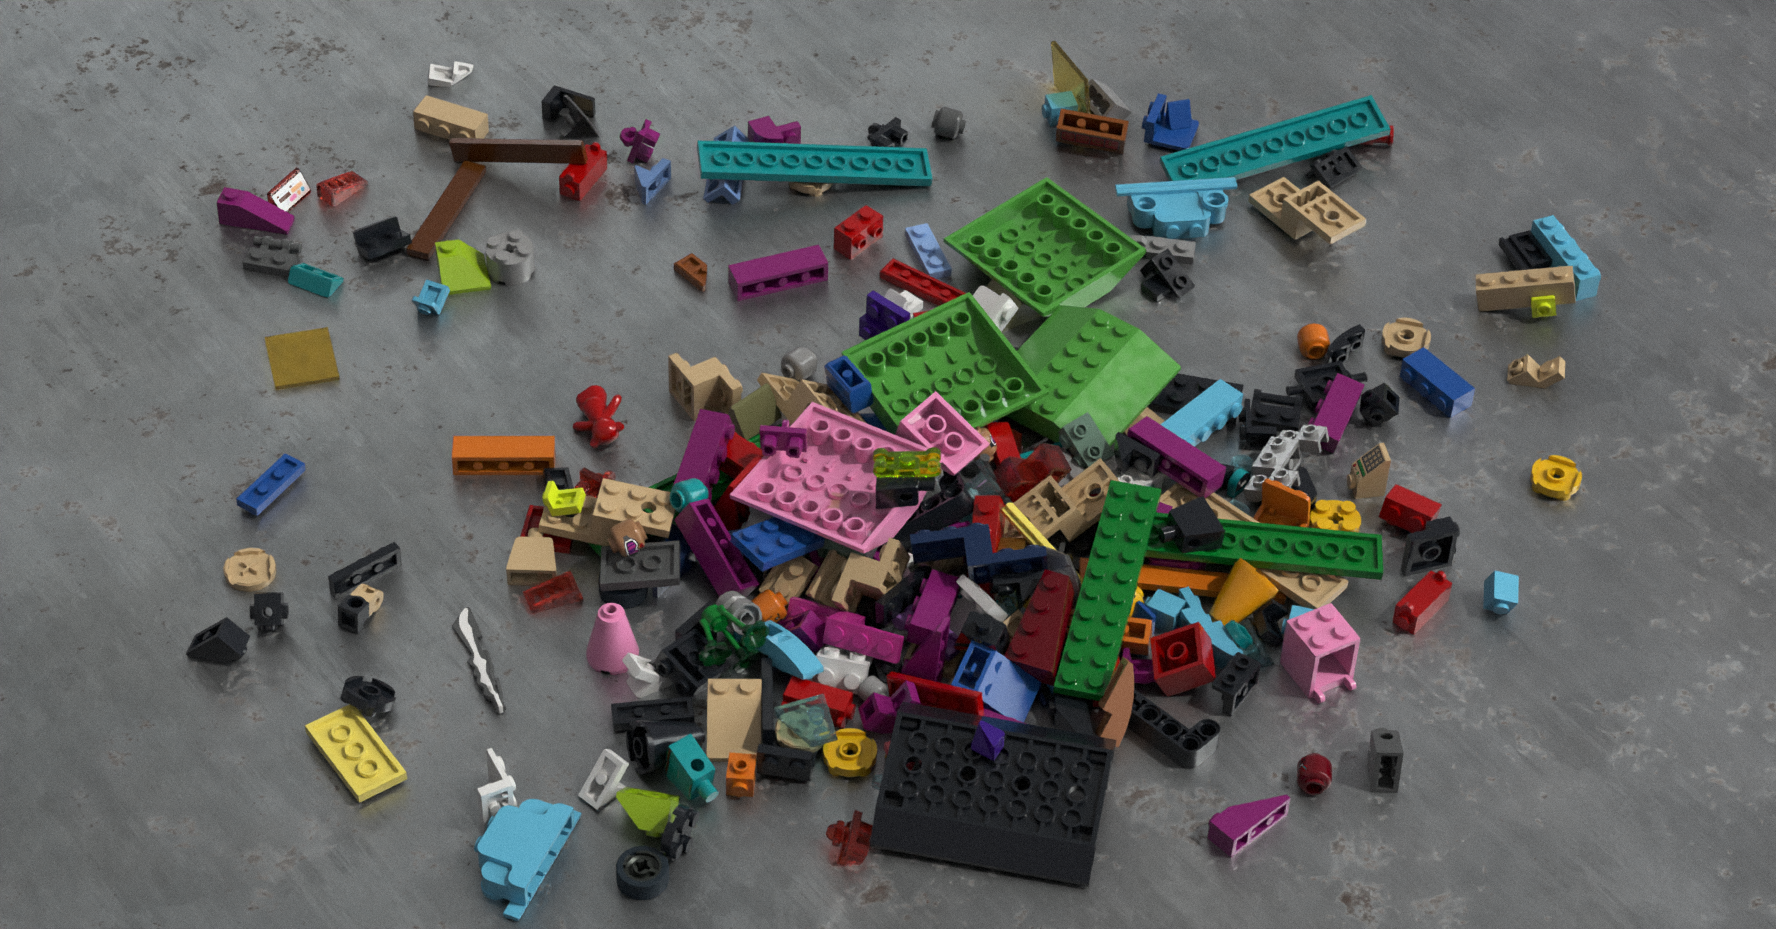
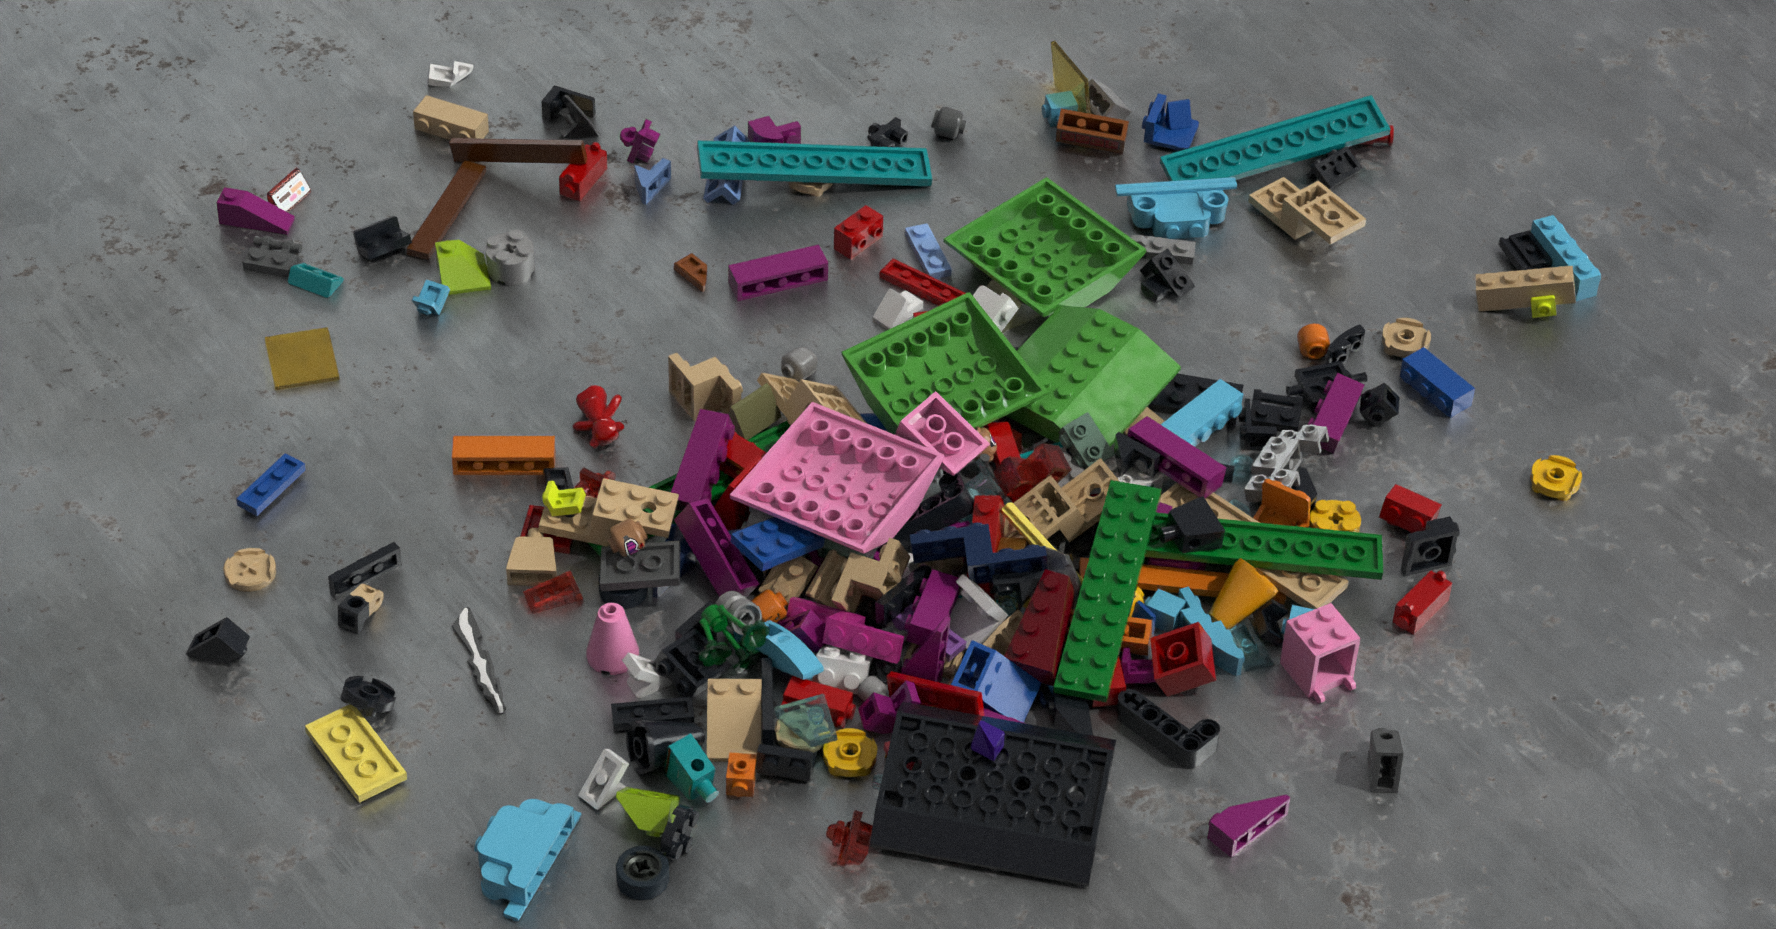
(273, 600): black brick -> none
(335, 189): clear red slope -> none
(498, 790): white bracket -> none
(687, 492): teal head -> none
(783, 439): magenta hips -> none
(848, 384): blue brick -> none
(880, 316): dark purple plate -> none
(901, 491): black torso -> none
(907, 463): clear neon green plate -> none
(984, 631): black torso -> none
(1117, 703): nougat slope -> none
(1236, 681): black bracket -> none
(1237, 482): teal tile -> none
(1239, 634): teal tile -> none
(1314, 774): dark red head -> none
(1370, 473): tan slope -> none
(1501, 592): medium azure brick -> none
(1528, 373): tan slope -> none

